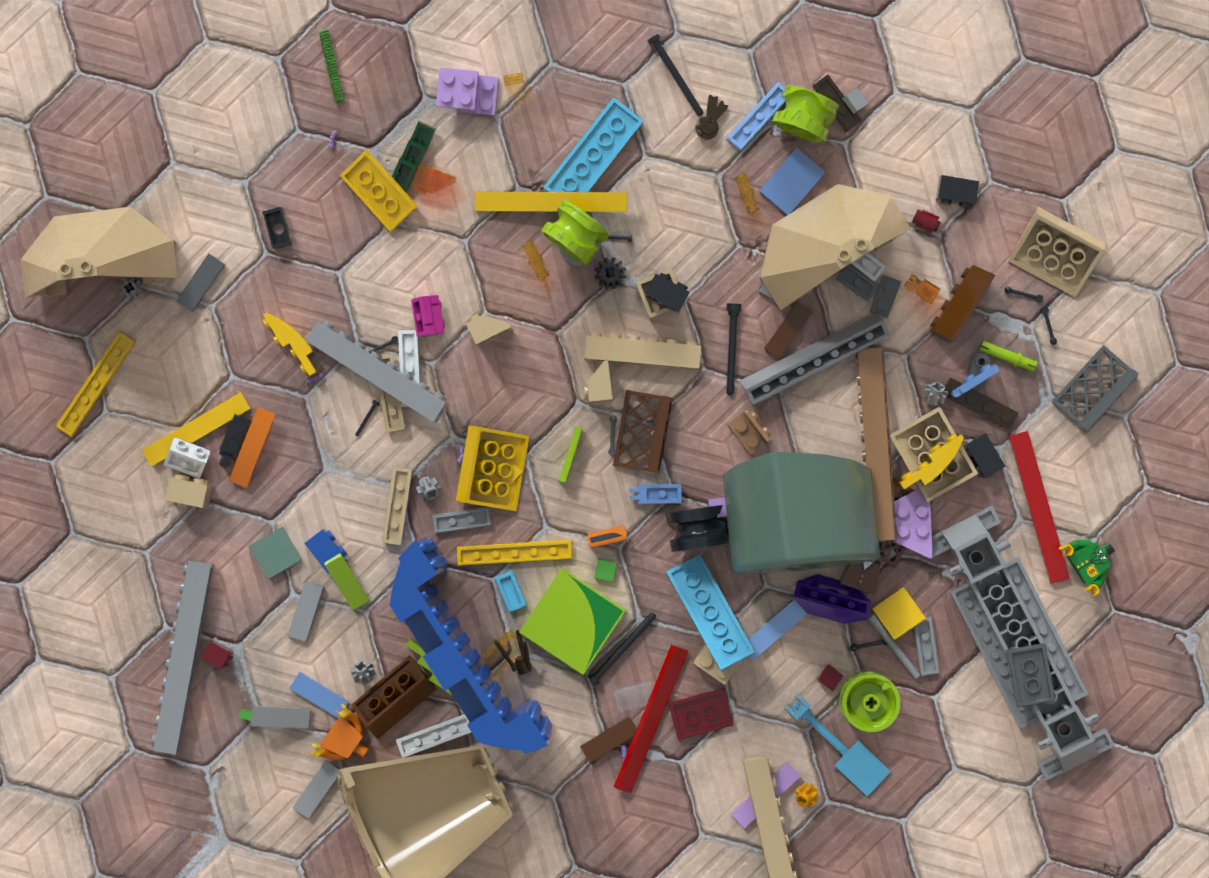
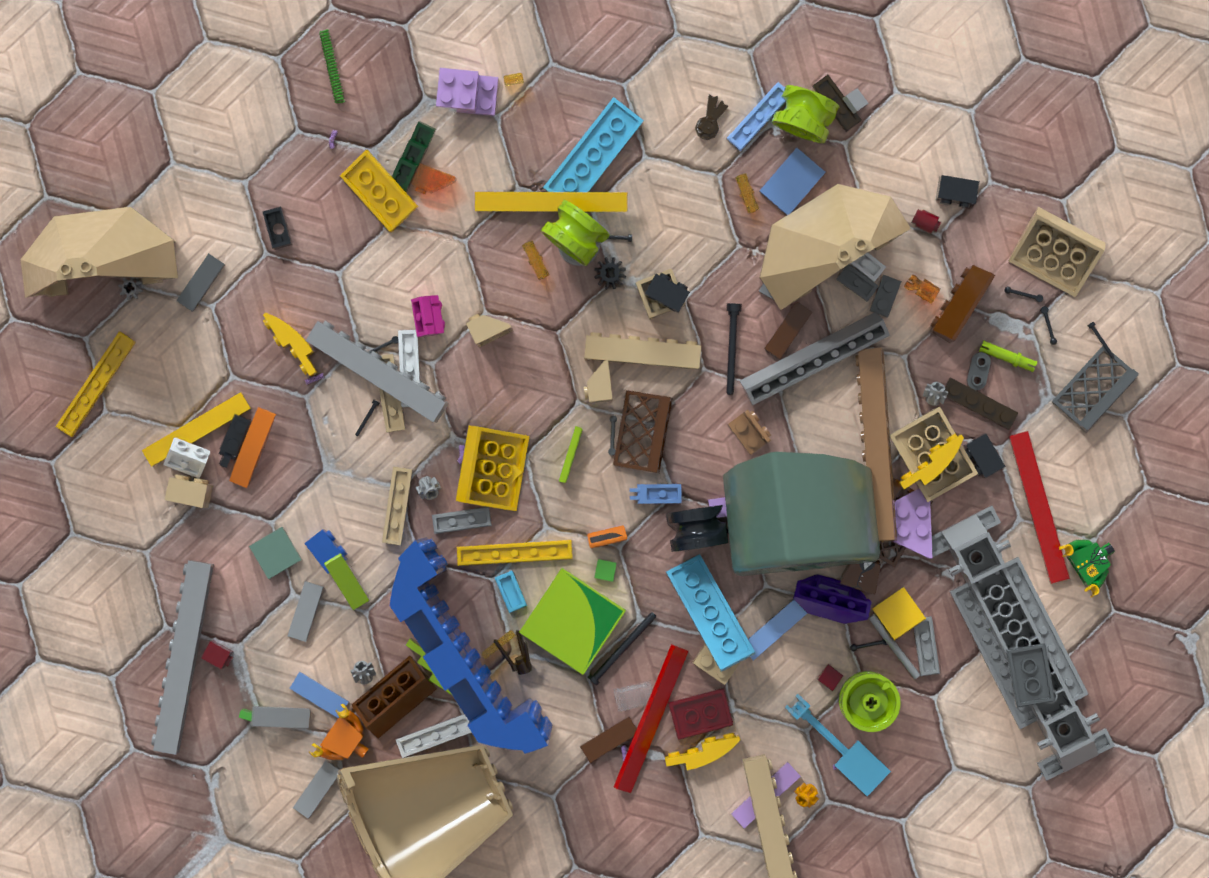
(675, 73): black bar -> none
(711, 750): none -> yellow slope
(971, 381): medium blue hinge -> none
(1092, 326): none -> black piece

